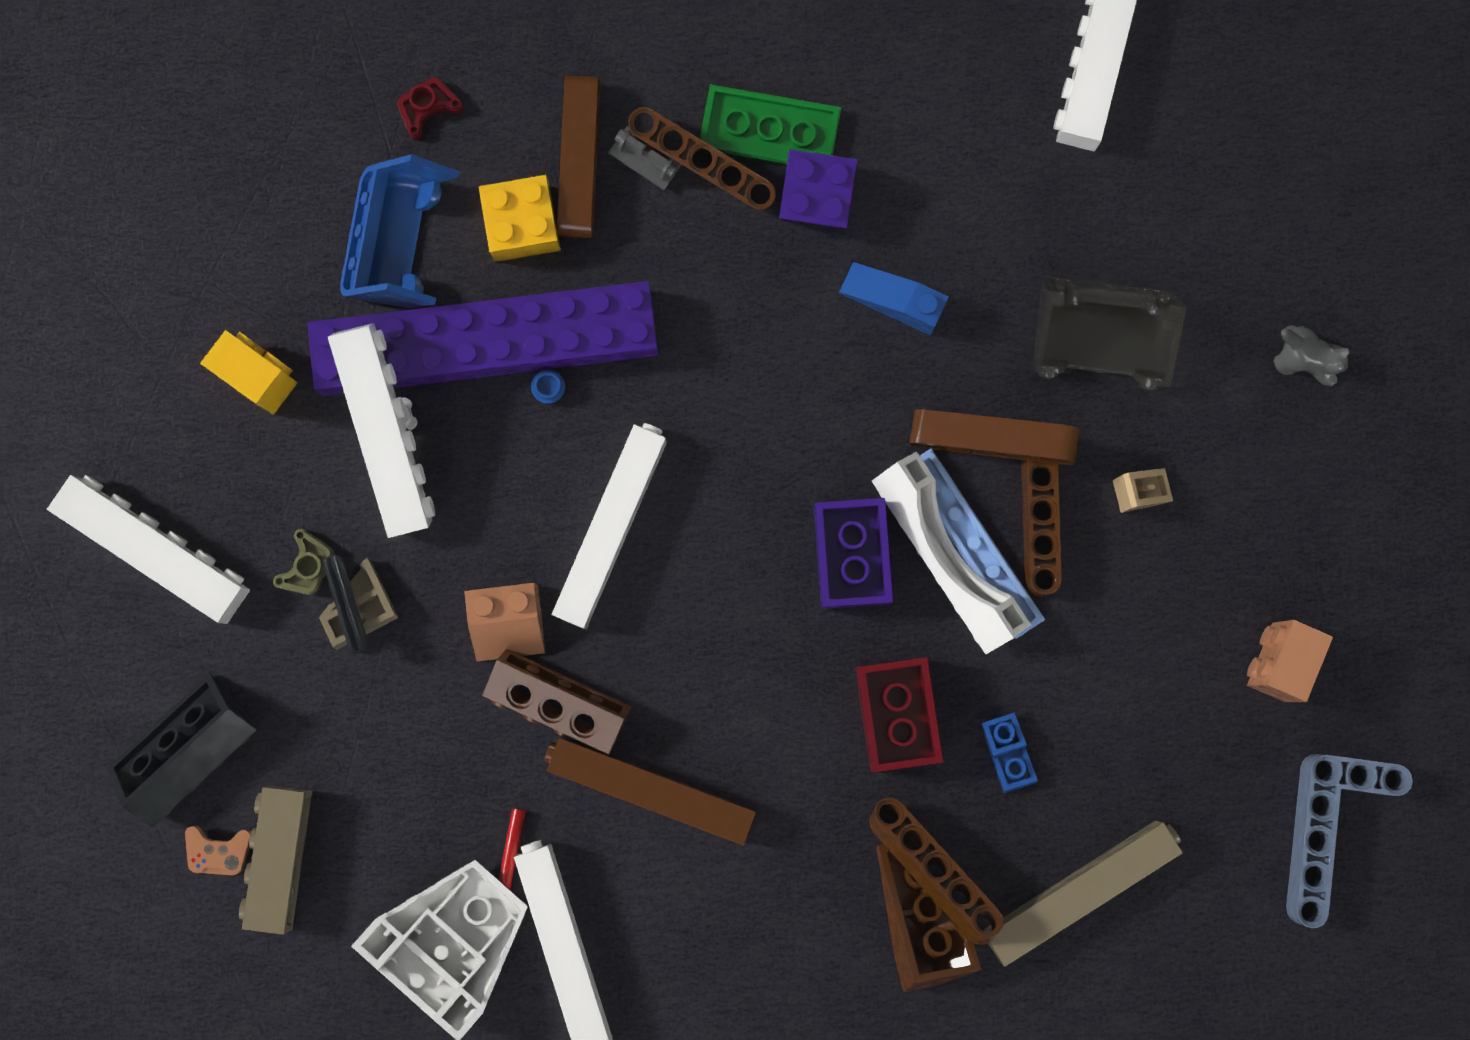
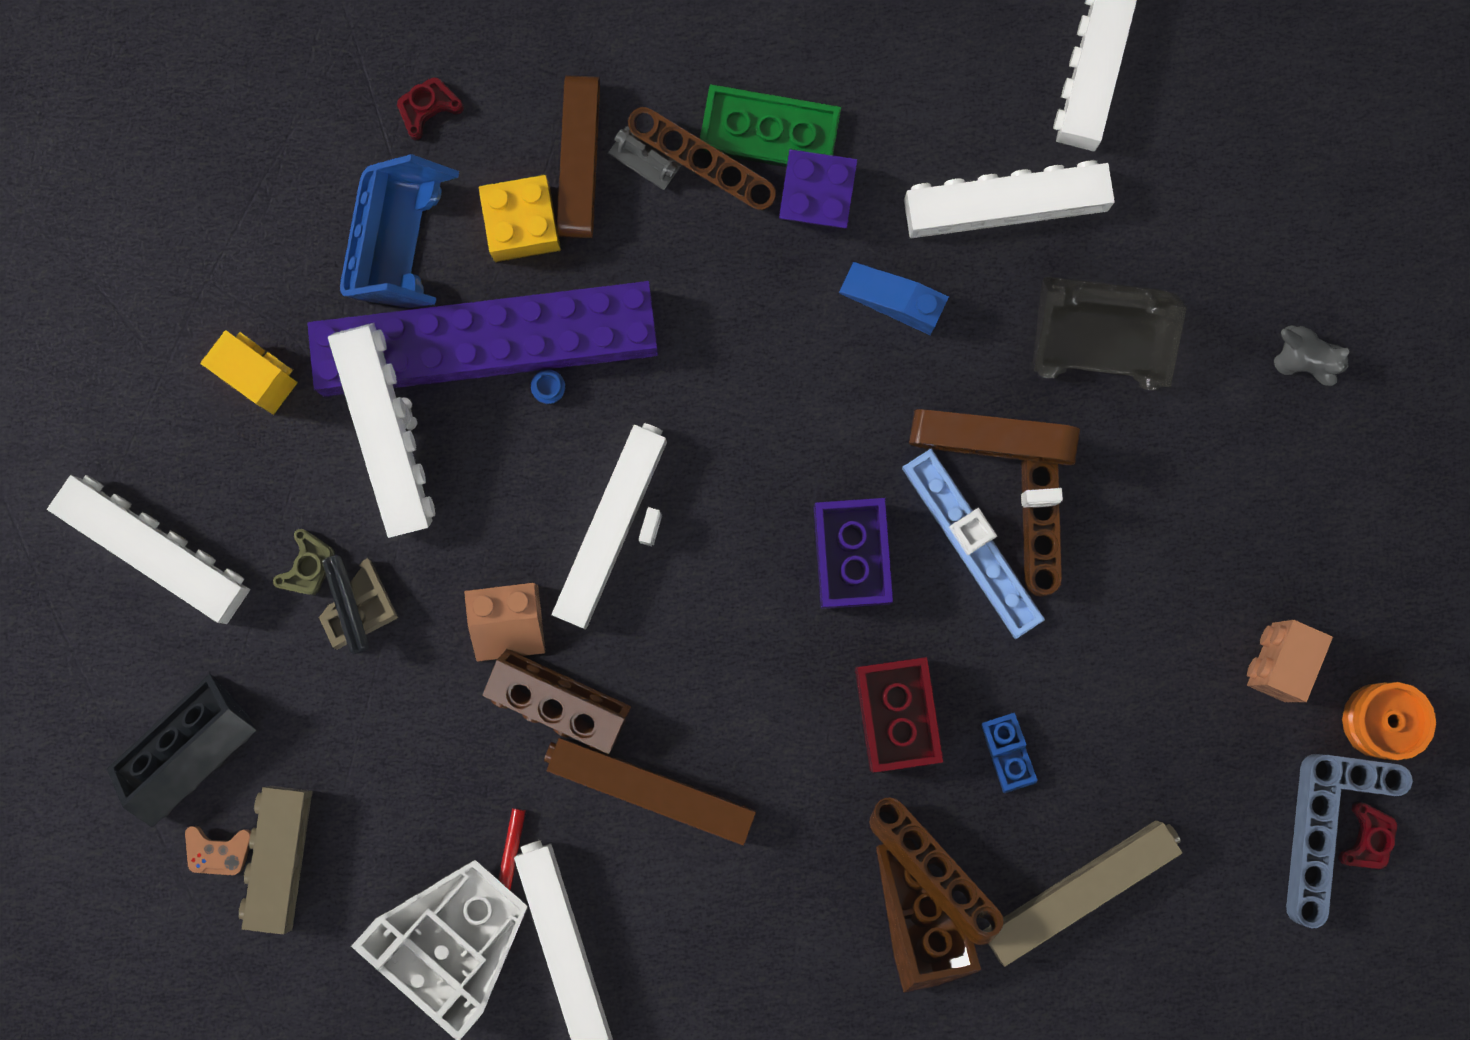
(650, 527): none -> white tile
(911, 496): white arch -> none
(973, 531): none -> white tile
(1009, 199): none -> white brick
(1041, 497): none -> white tile
(1142, 489): tan slope -> none
(1374, 838): none -> dark red piece
(1409, 724): none -> orange wheel

